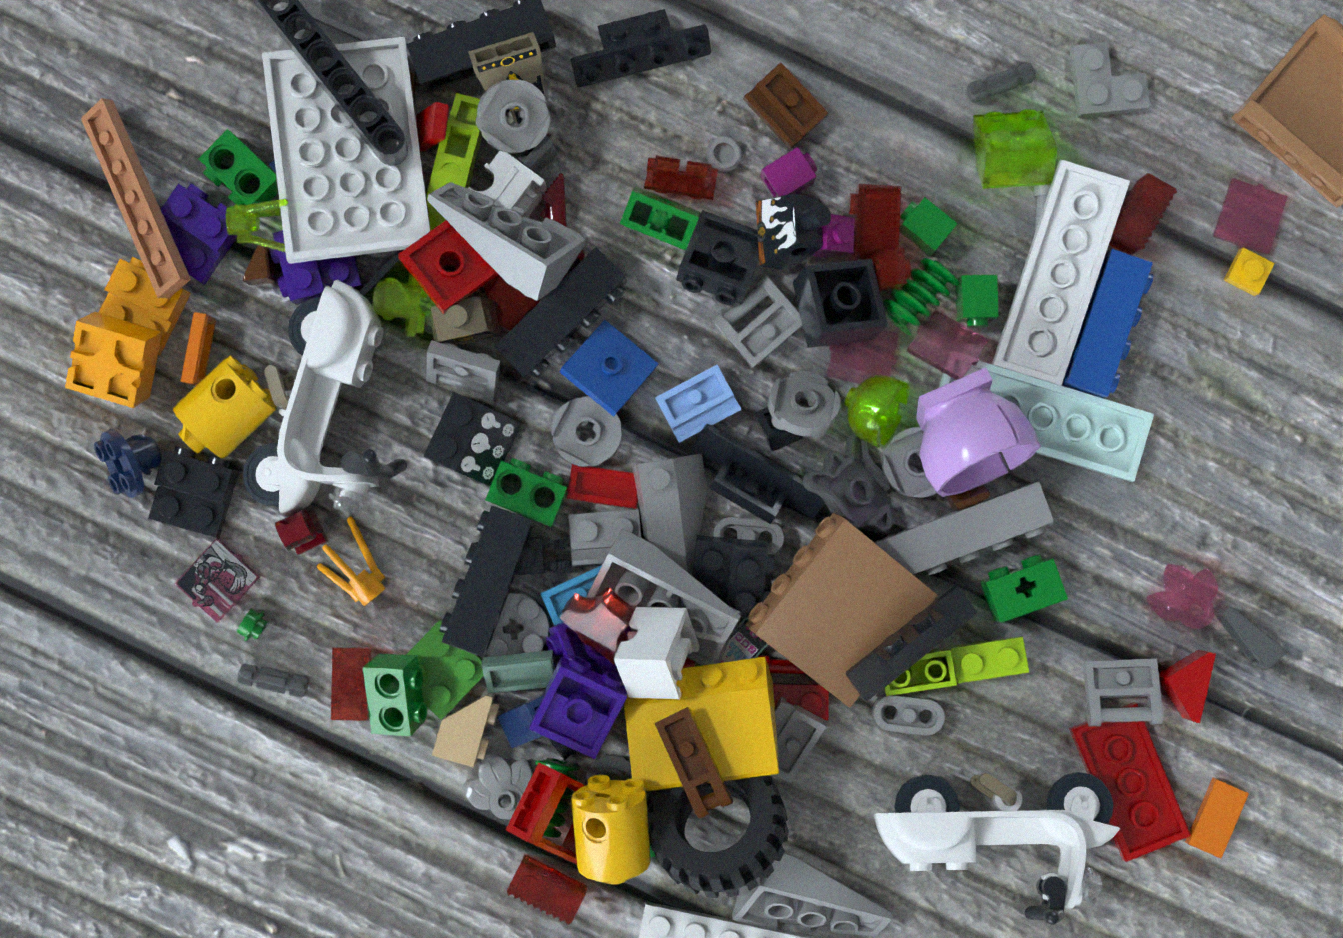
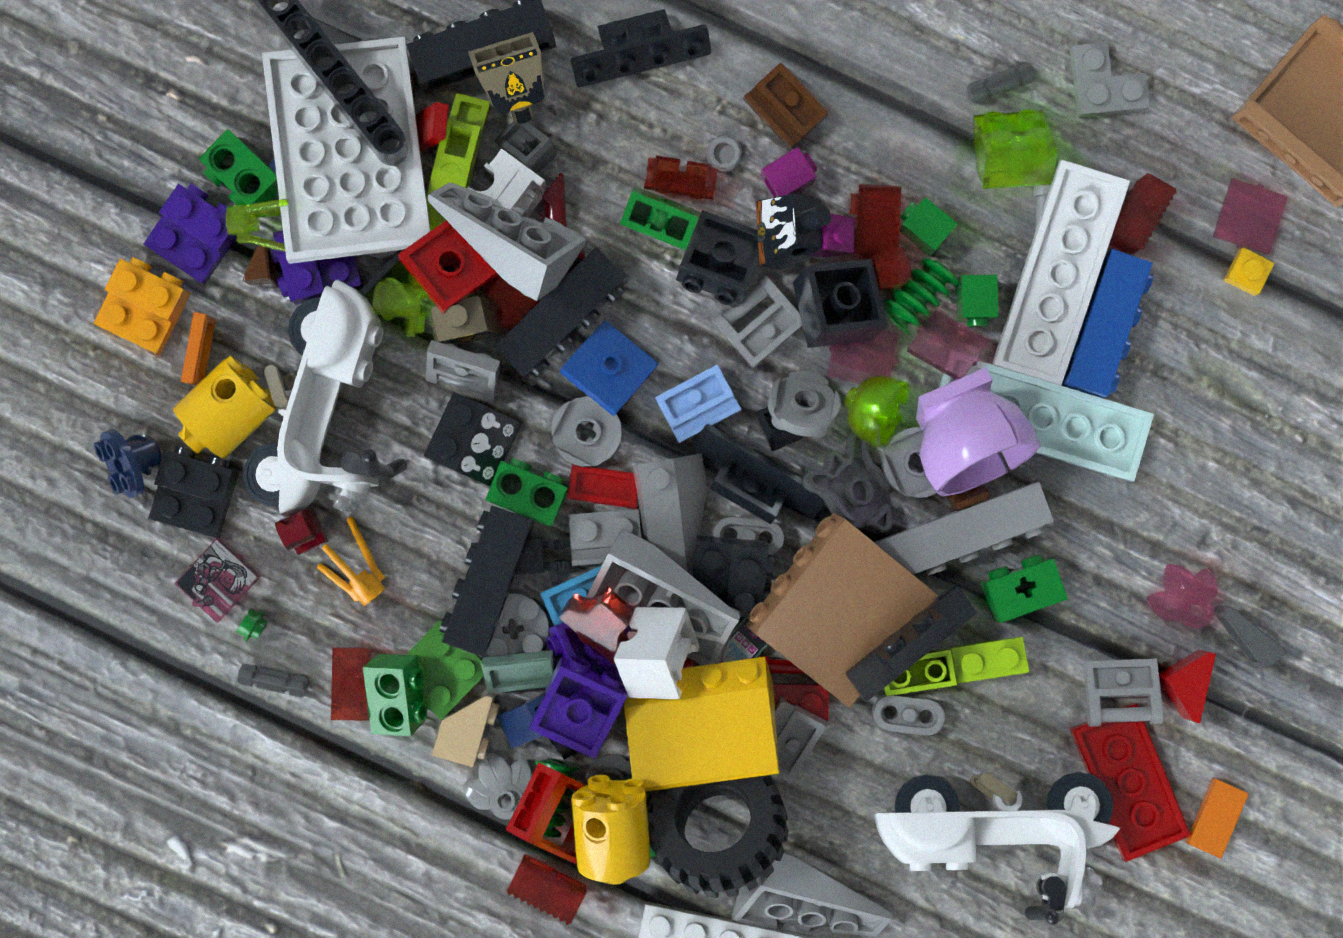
(113, 359): light orange piece -> none
(135, 199): nougat plate -> none
(533, 112): light grey plate -> none
(693, 761): reddish brown plate -> none

